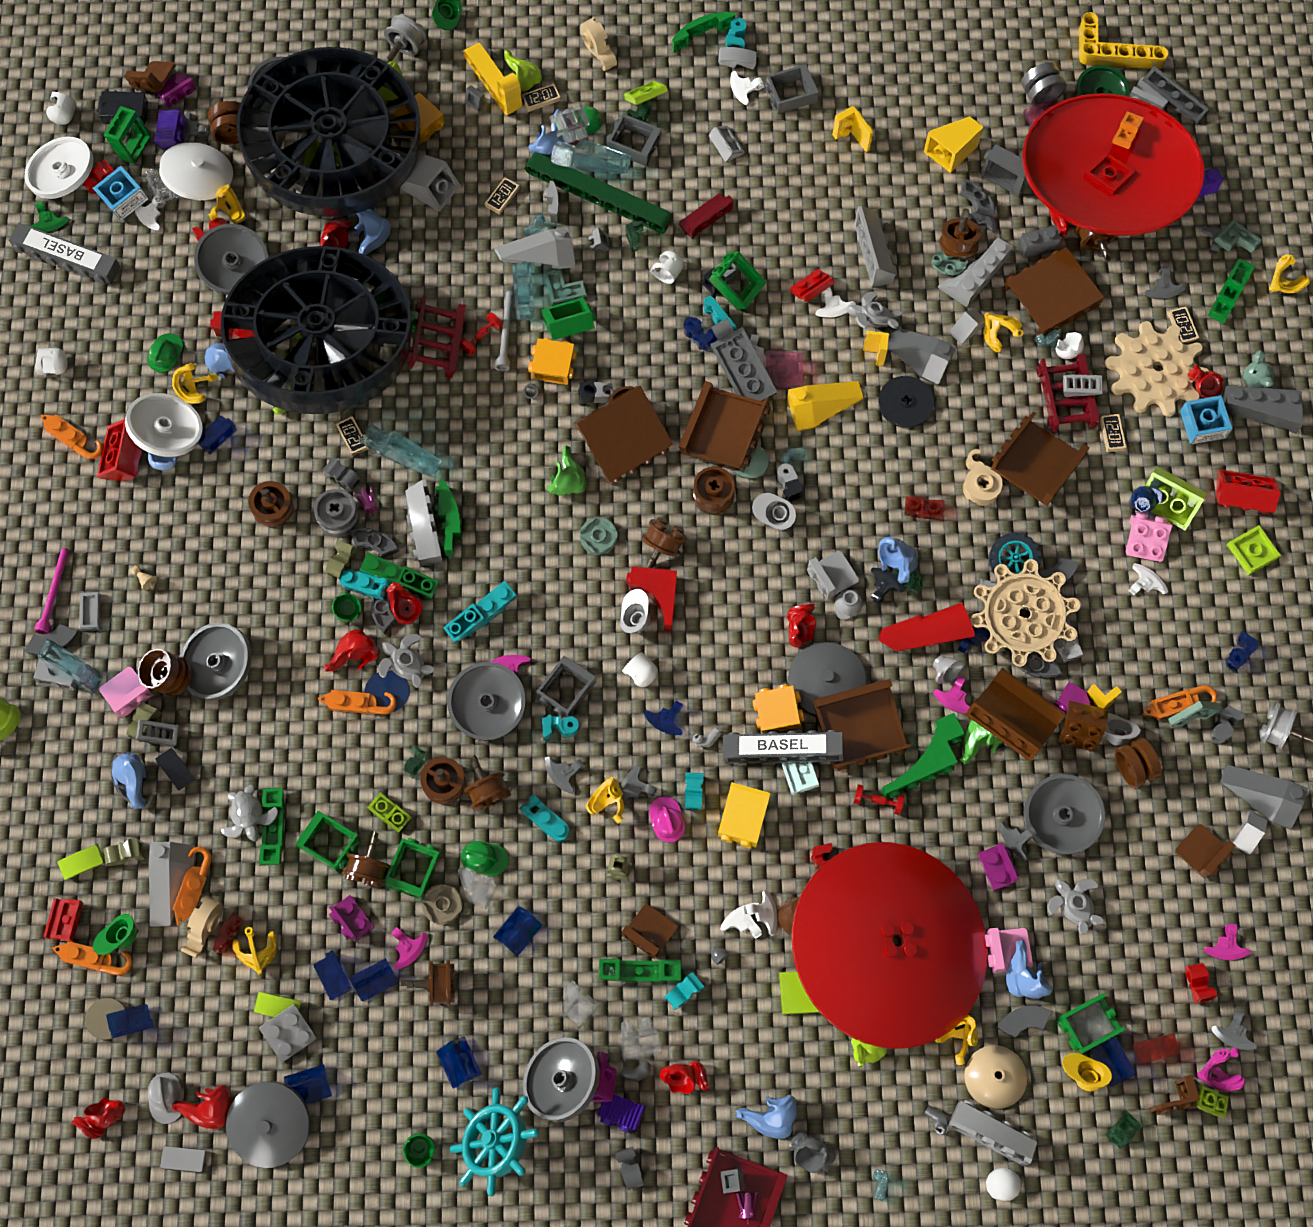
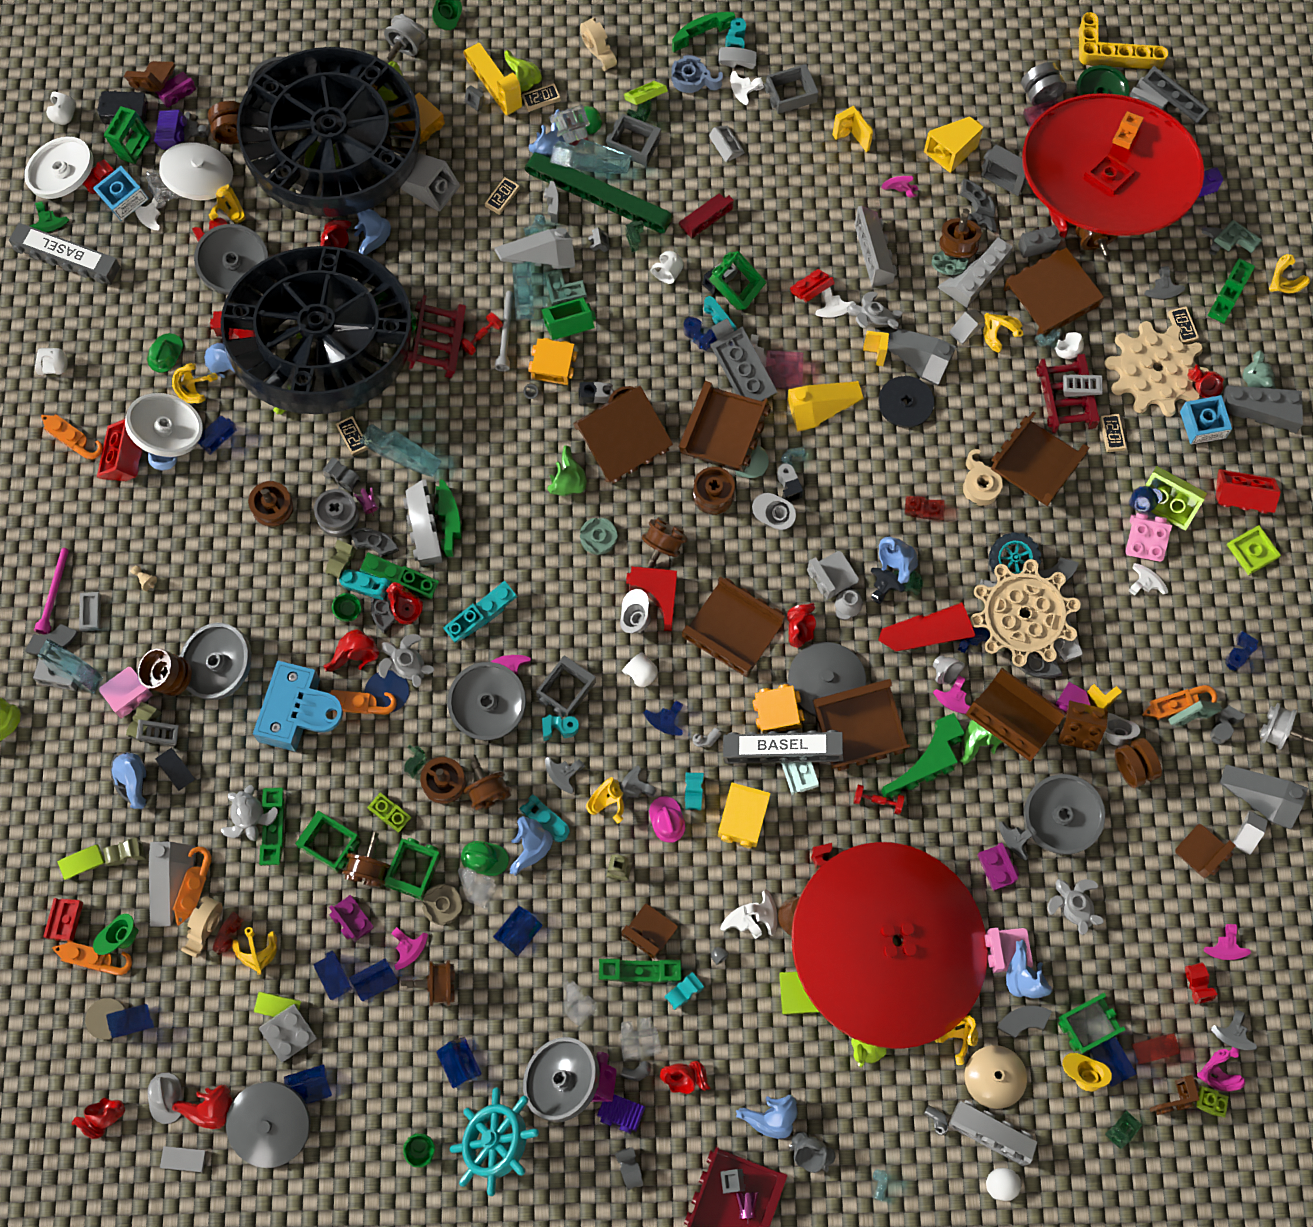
(294, 705): none -> dark azure brick
(535, 842): none -> medium blue piece
(698, 76): none -> sand blue piece
(734, 626): none -> reddish brown panel
(901, 184): none -> dark pink piece

